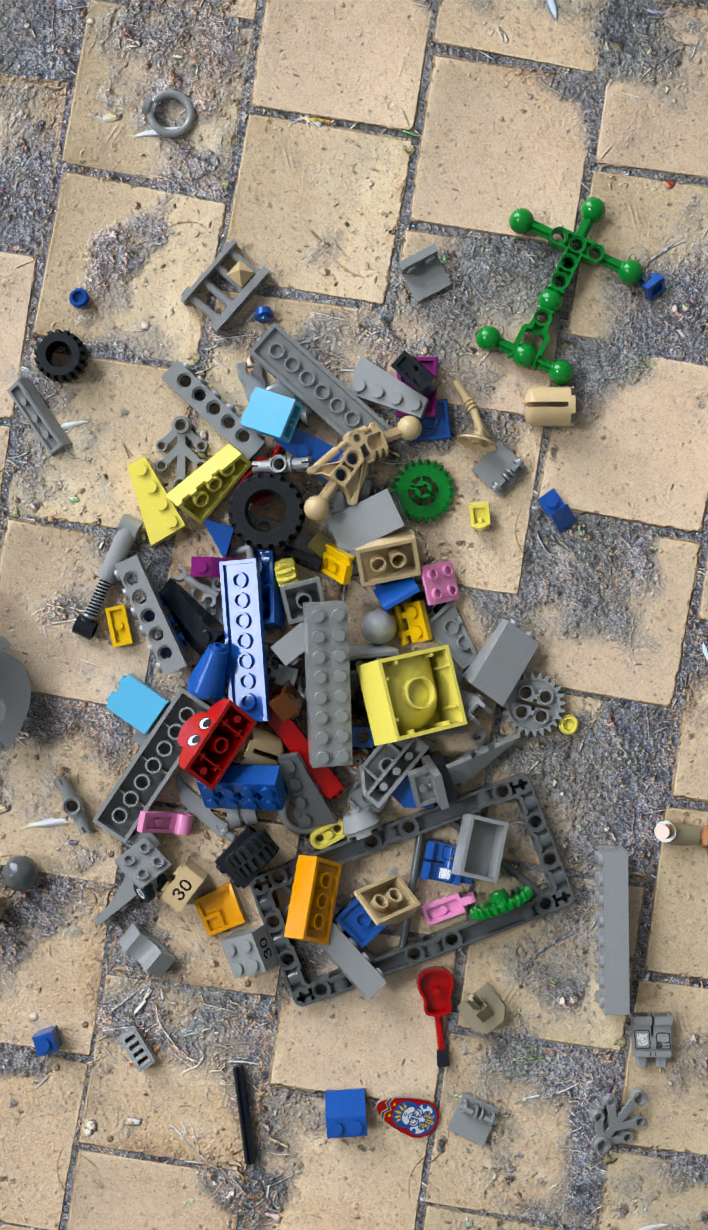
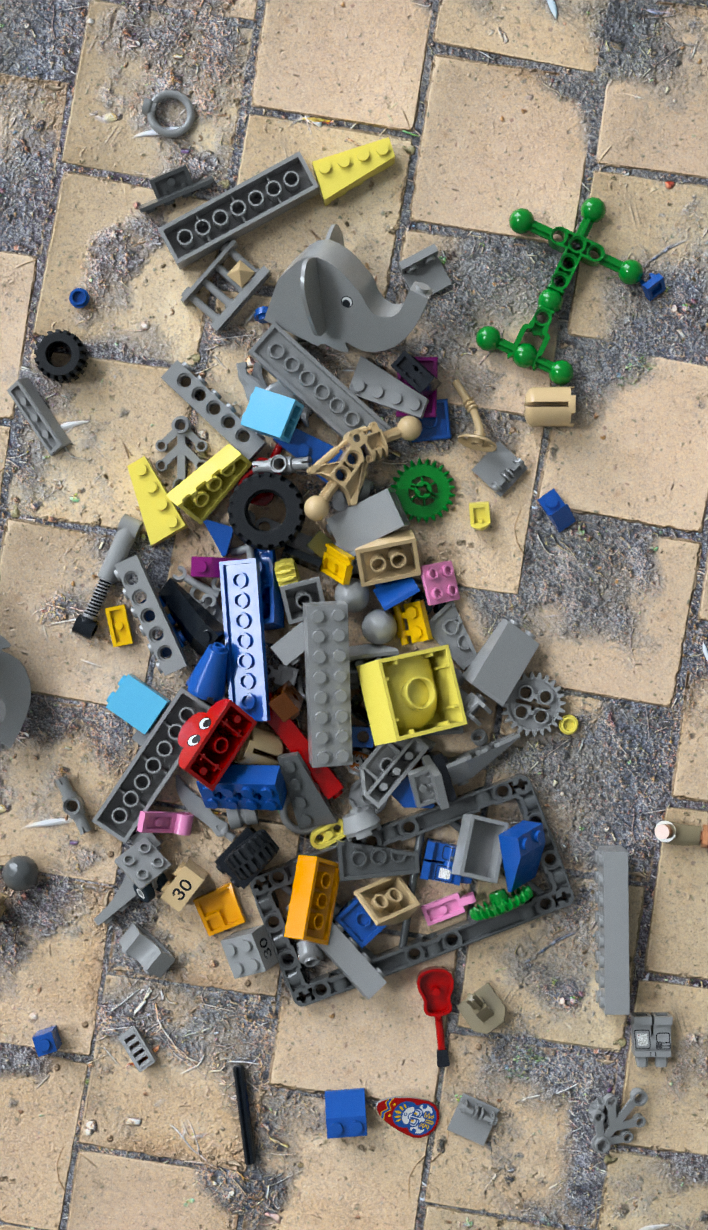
(173, 185): none -> dark grey bracket
(239, 210): none -> light grey brick
(309, 953): none -> light grey head
(335, 300): none -> light grey animal
(351, 168): none -> light yellow wedge
(353, 594): none -> light grey piece
(371, 861): none -> dark grey wing
(521, 852): none -> blue slope

